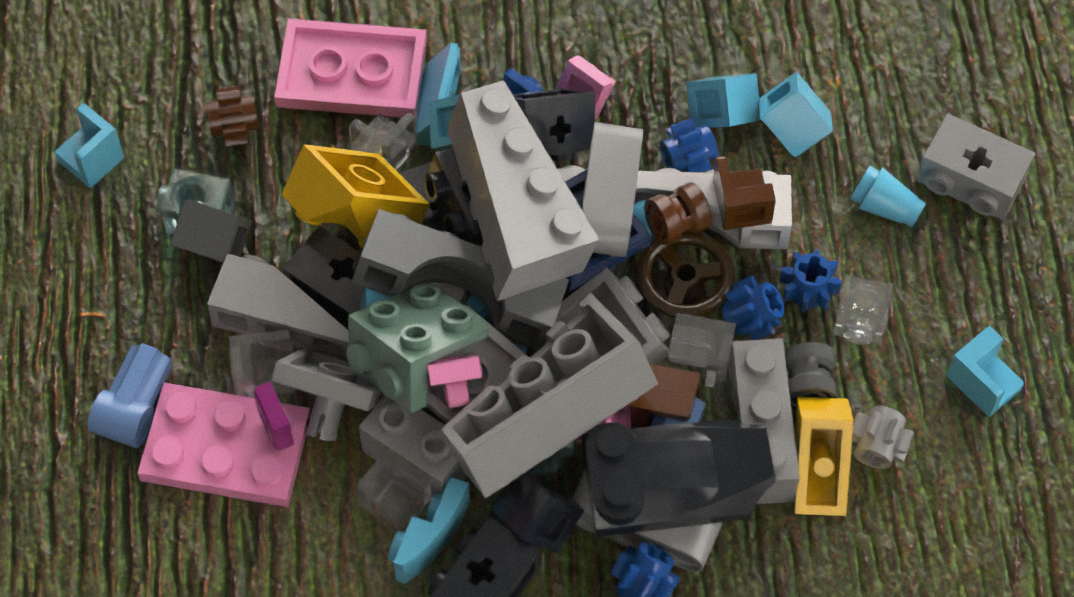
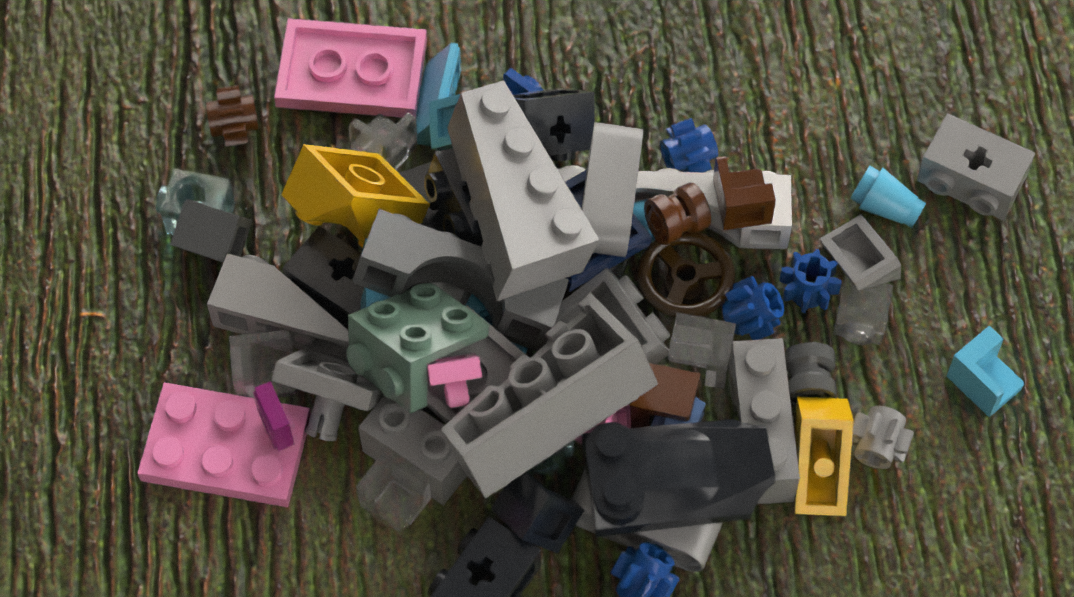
(92, 149): medium azure panel -> none
(127, 408): medium blue piece -> none
(426, 539): medium azure slope -> none
(586, 77): bright pink tile -> none
(724, 100): medium azure panel -> none
(795, 114): medium azure panel -> none
(862, 254): none -> light grey slope

